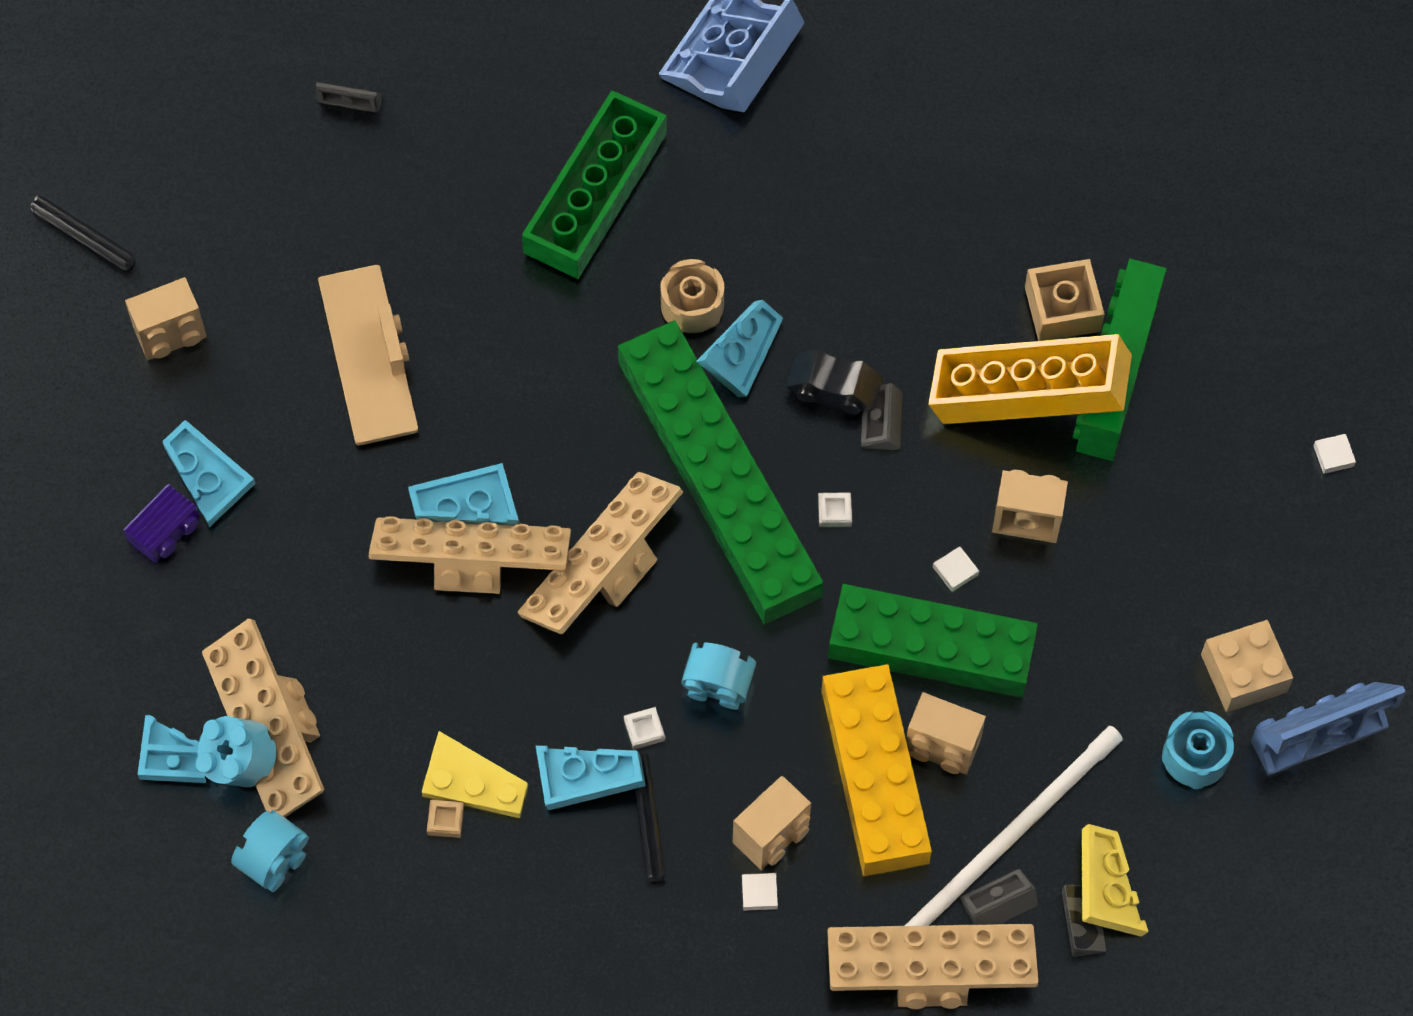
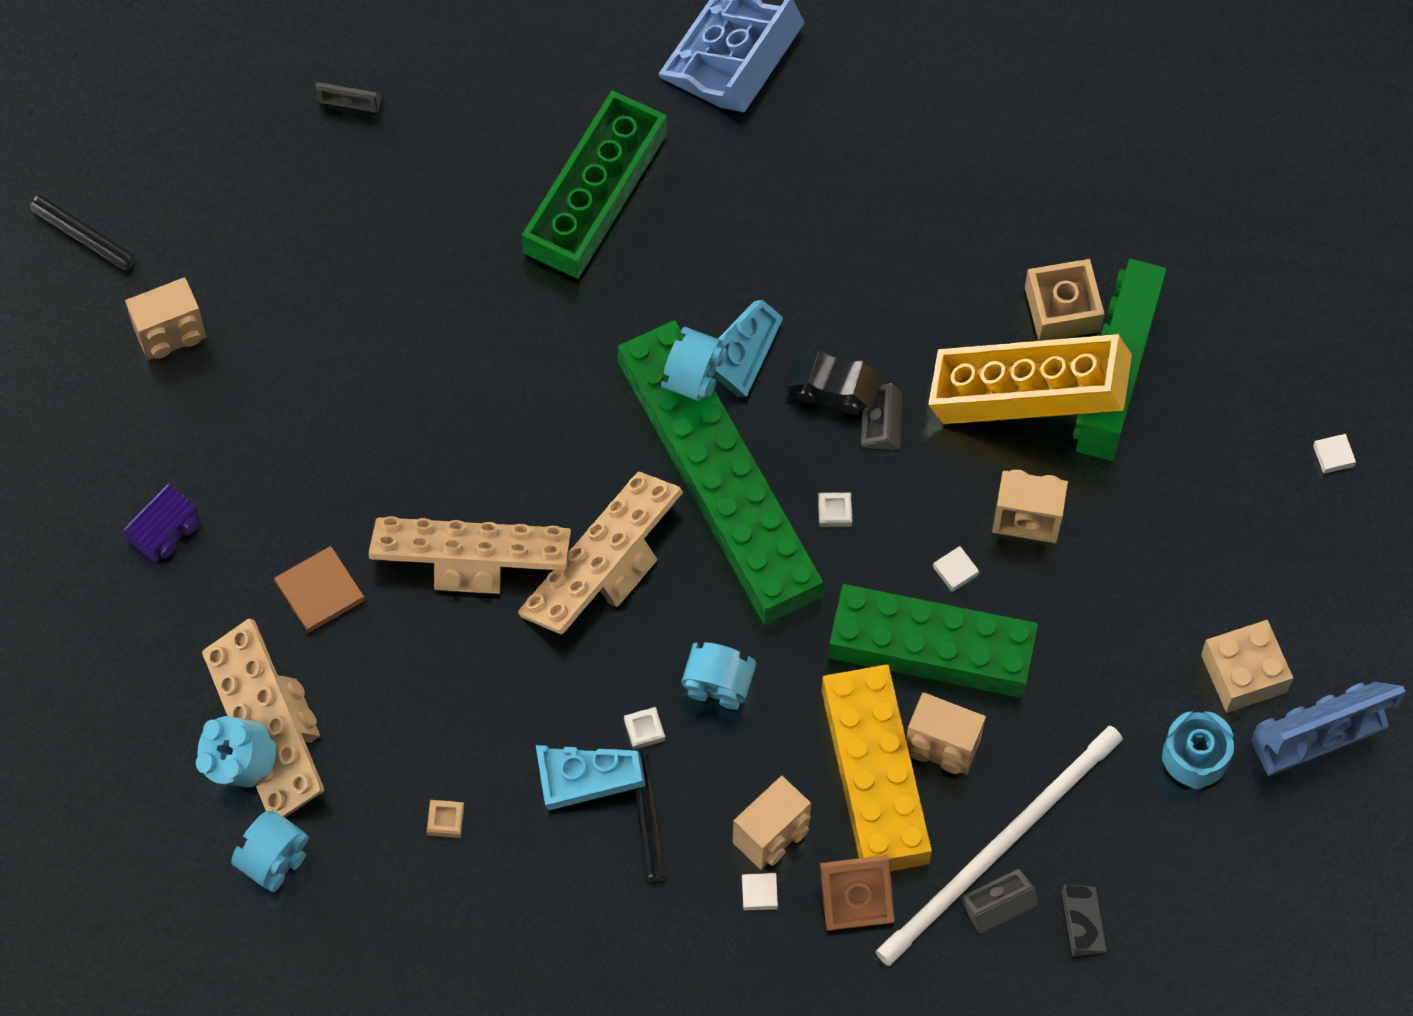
(167, 755): medium azure wing -> none
(206, 471): medium azure wing -> none
(319, 589): none -> medium nougat tile
(368, 354): tan bracket -> none
(467, 497): medium azure wing -> none
(469, 778): light yellow wing -> none
(692, 296): tan brick -> none
(693, 364): none -> medium azure brick
(857, 892): none -> medium nougat tile
(932, 961): tan bracket -> none
(1105, 885): light yellow wing -> none

